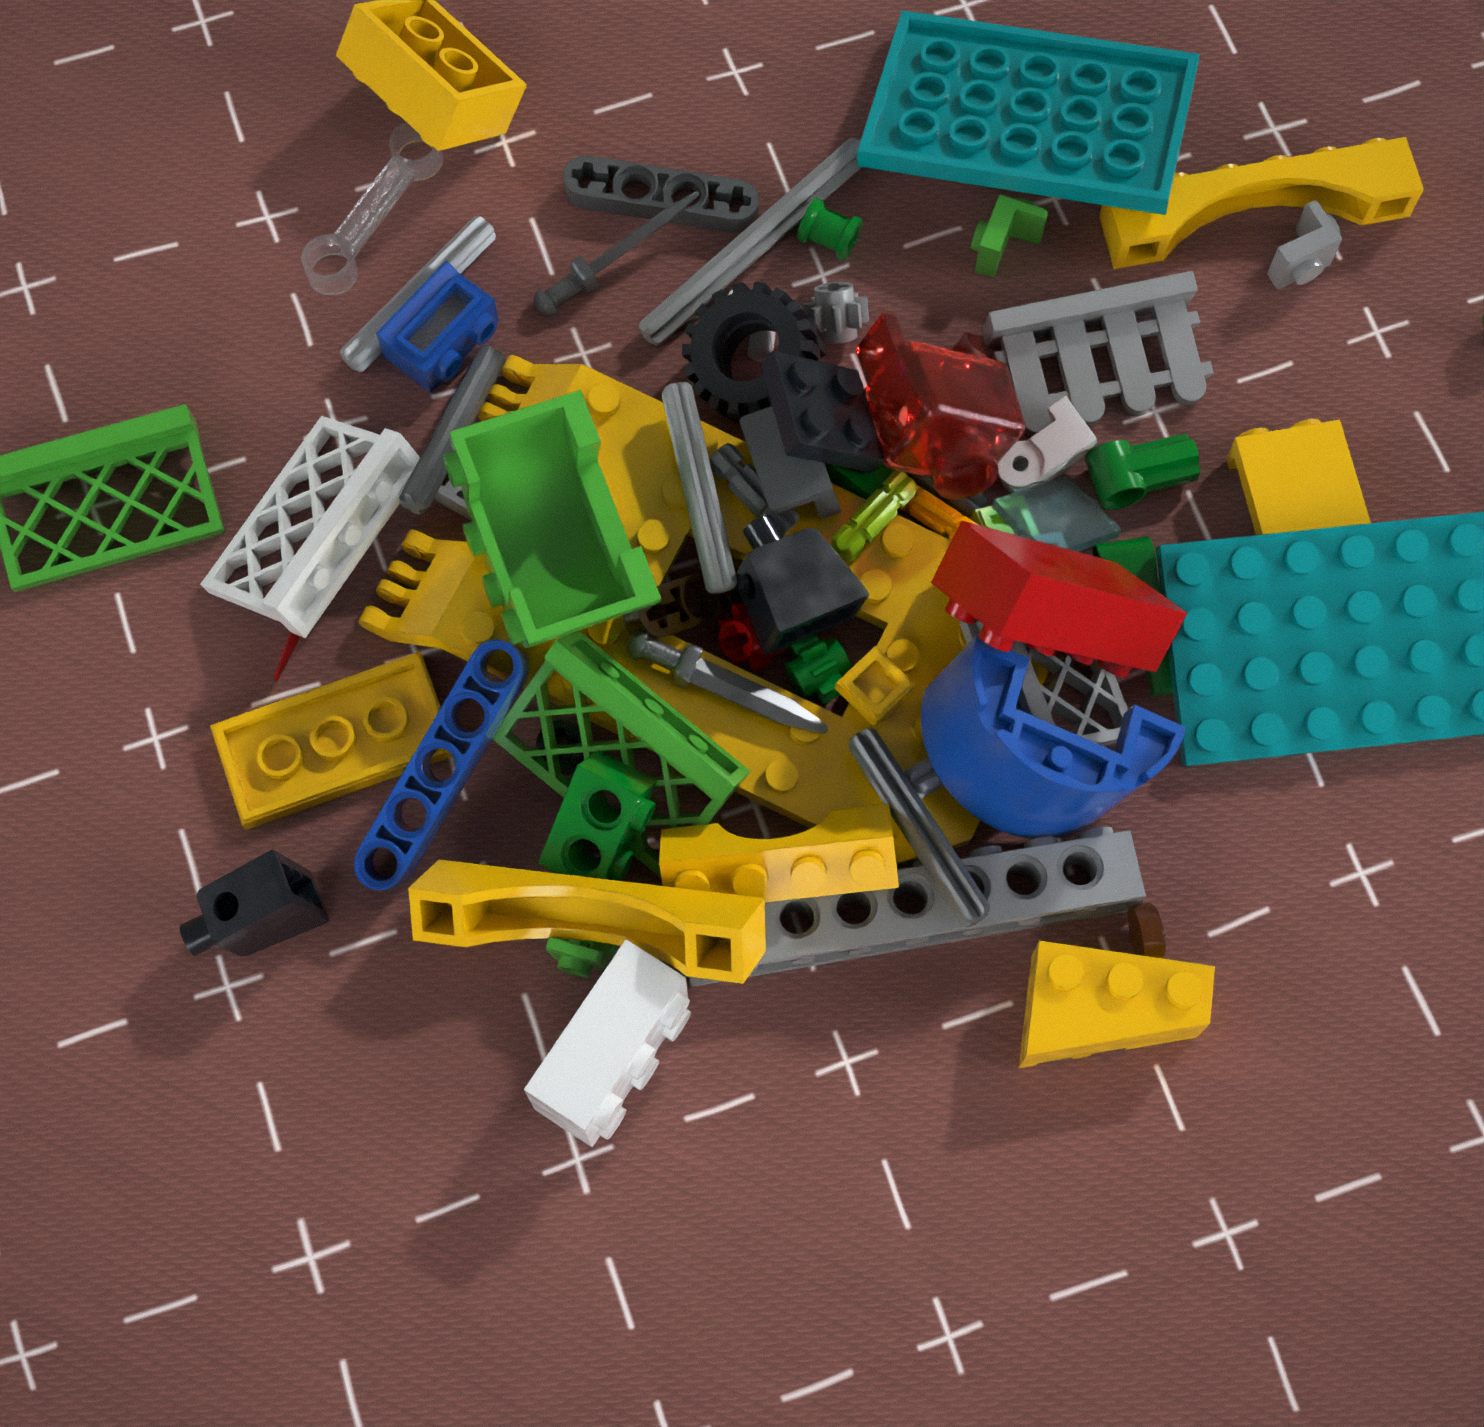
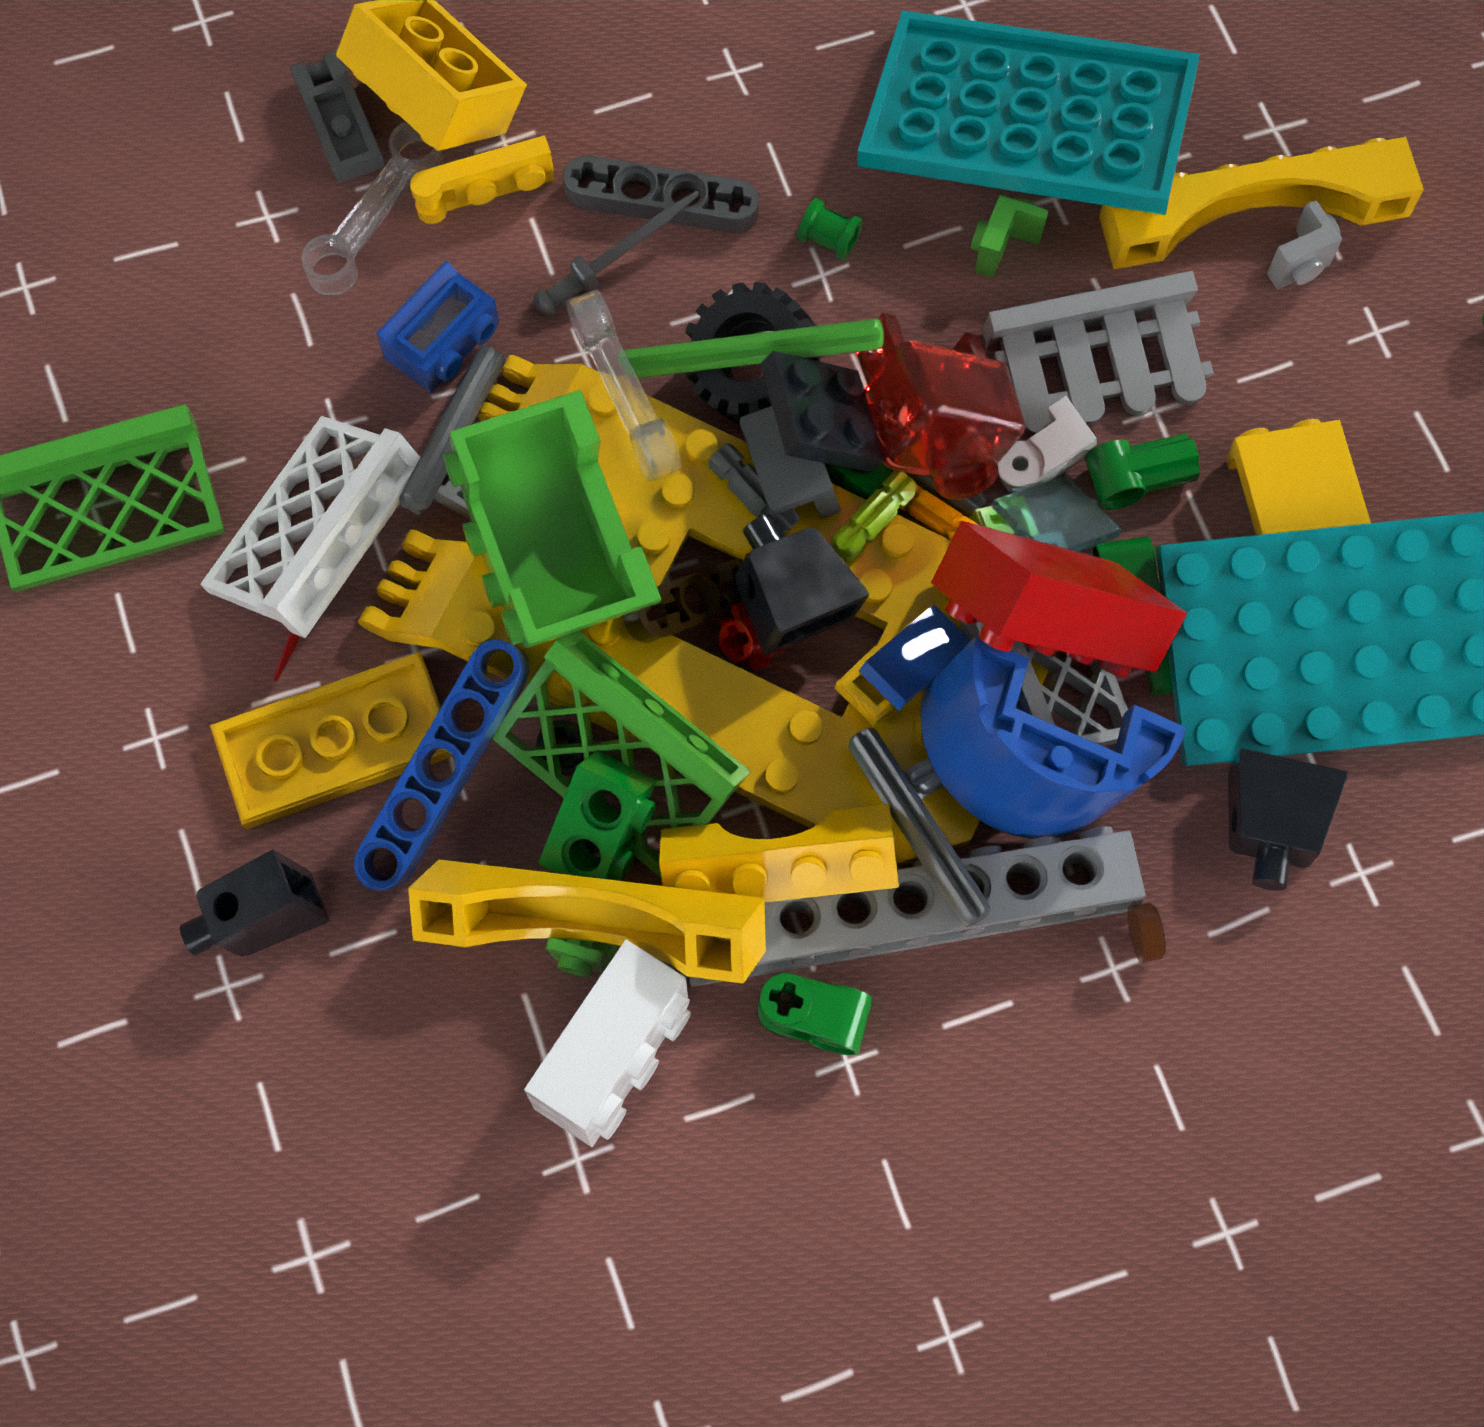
(337, 117): none -> dark grey plate
(458, 251): light grey axle -> none
(481, 178): none -> yellow plate
(648, 434): none -> clear piece
(691, 668): flat silver sword -> none
(699, 488): light grey axle -> none
(750, 244): light grey axle -> none
(754, 348): none -> bright green axle
(817, 668): green gear -> none
(824, 1014): none -> green piece
(837, 311): light grey gear -> none
(914, 657): none -> blue tile
(1109, 1001): yellow wedge -> none
(1280, 812): none -> black torso

